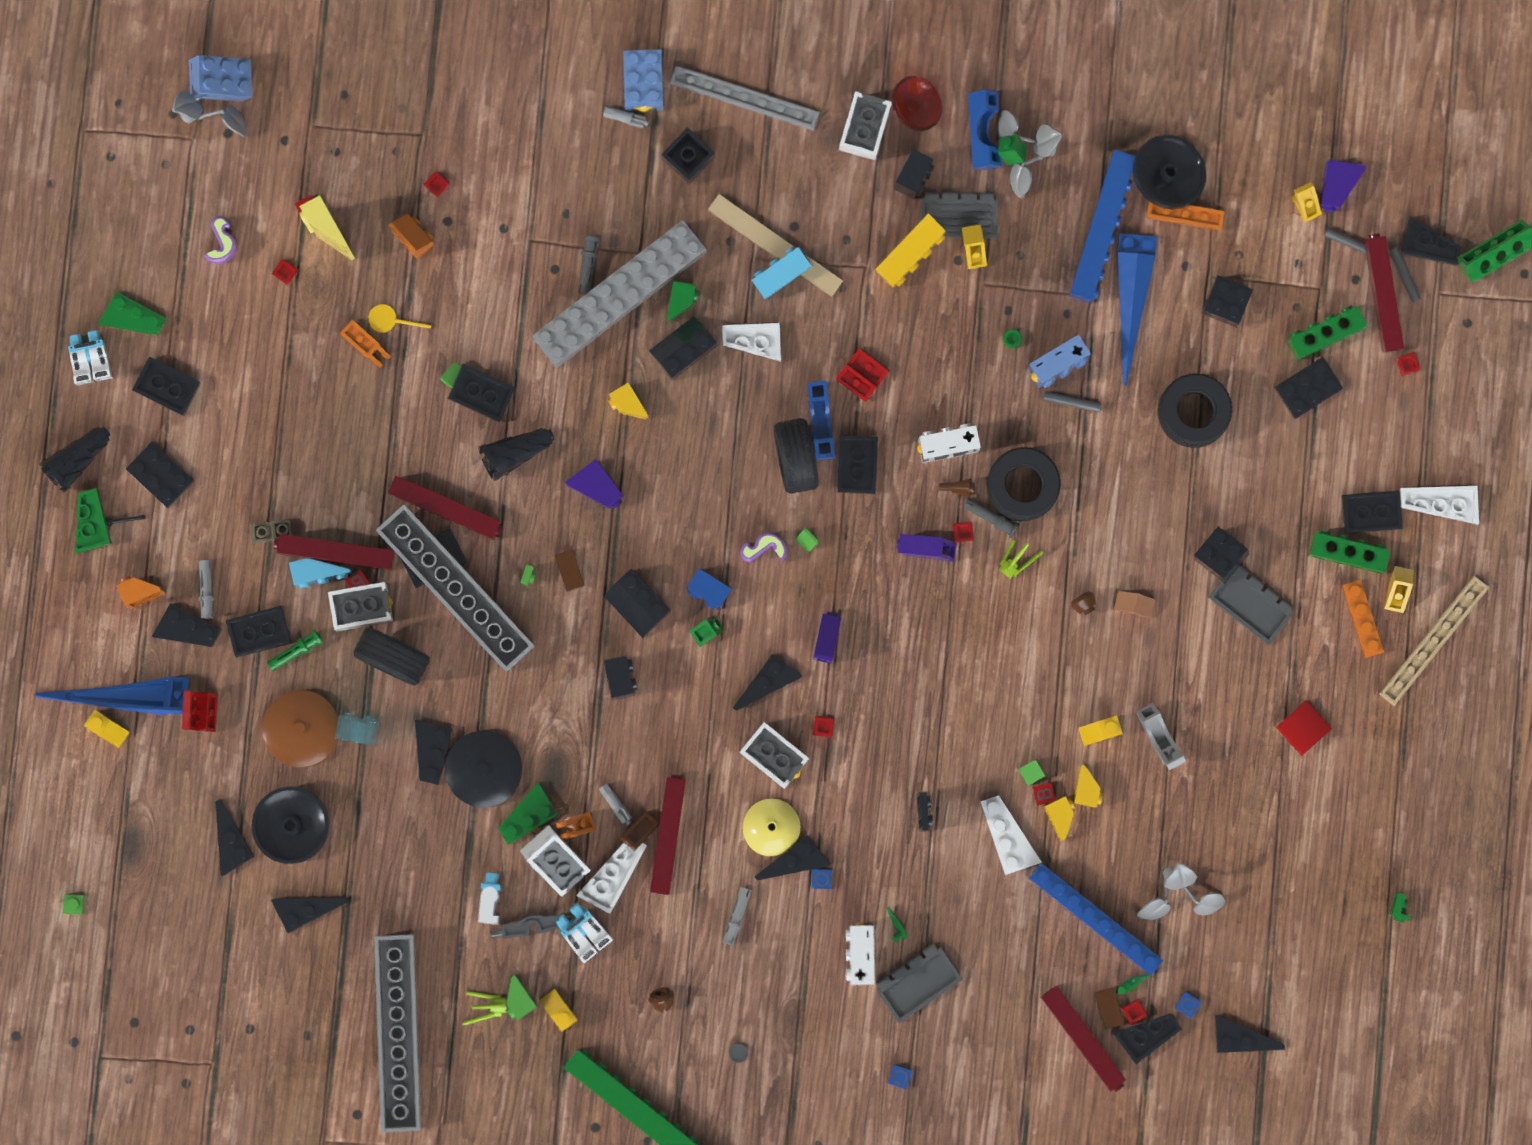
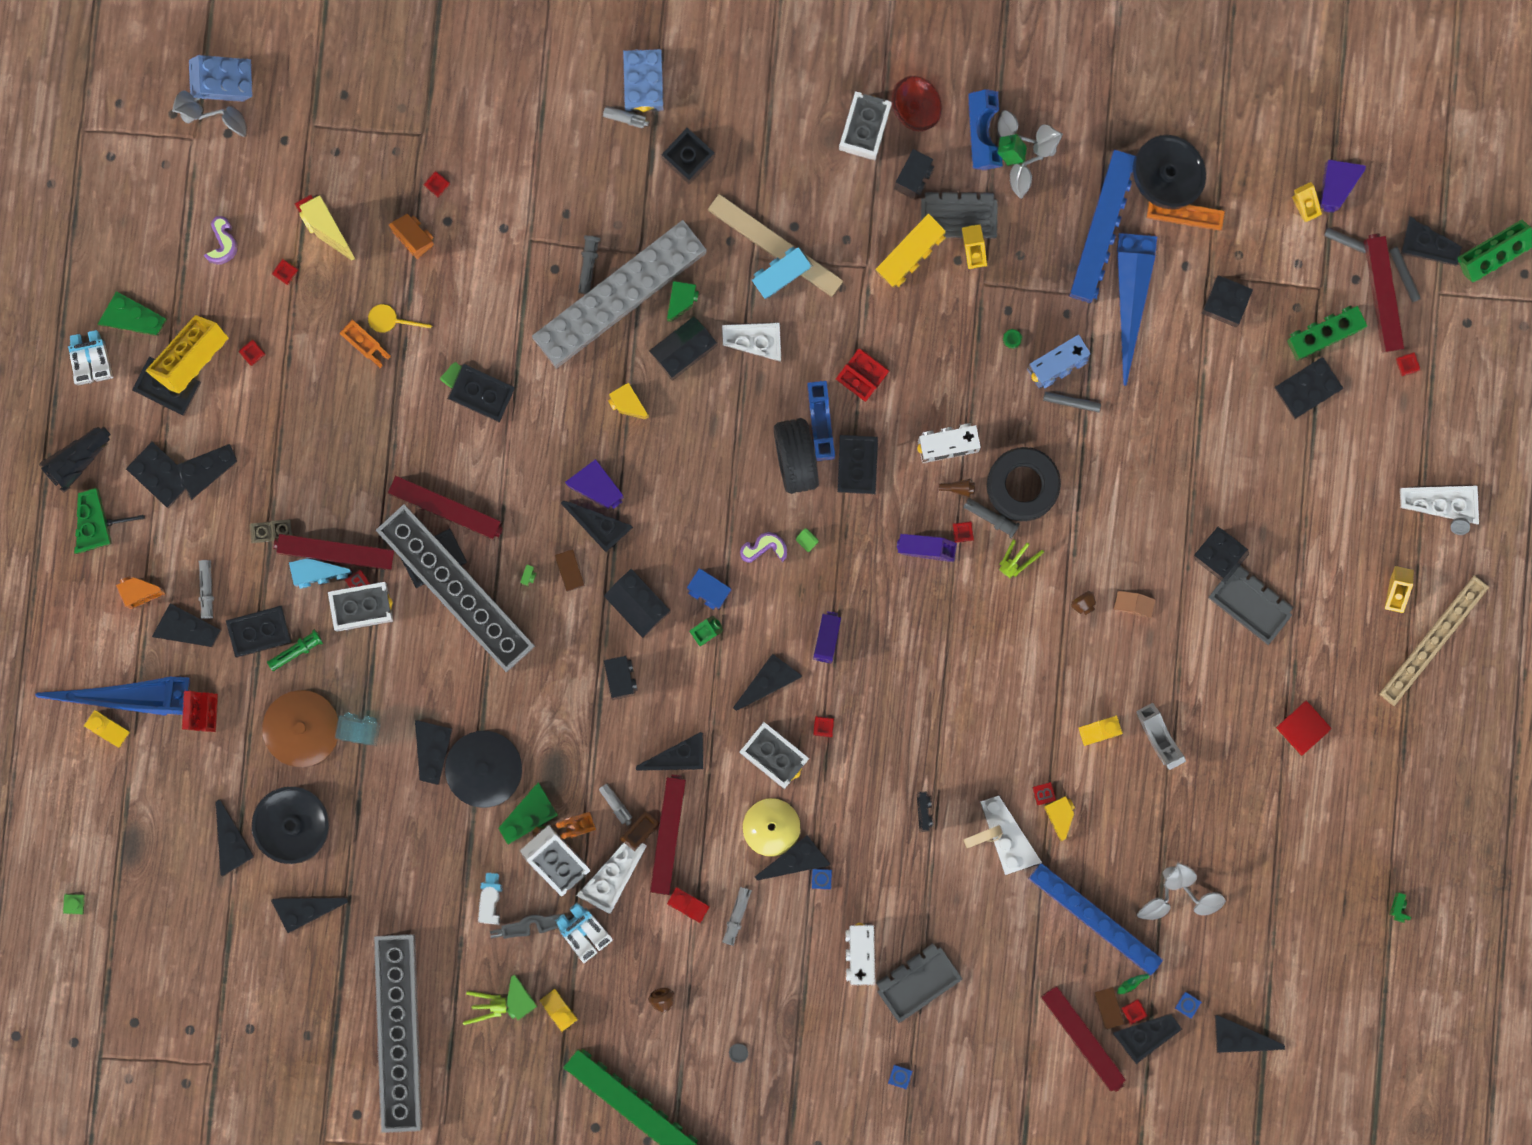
(187, 353): none -> yellow slope
(205, 469): none -> black wing
(251, 352): none -> red tile
(391, 656): black tyre -> none
(513, 451): black cone -> none
(602, 529): none -> black wing
(683, 756): none -> black wing
(688, 905): none -> red slope
(744, 98): light grey tile -> none
(900, 930): green bar -> none
(984, 836): none -> tan piece
(1031, 772): bright green slope -> none
(1087, 790): yellow slope -> none
(1209, 388): black tyre -> none
(1319, 550): green brick -> none
(1362, 618): orange plate -> none
(1371, 512): black tile -> none
(1460, 526): none -> piece

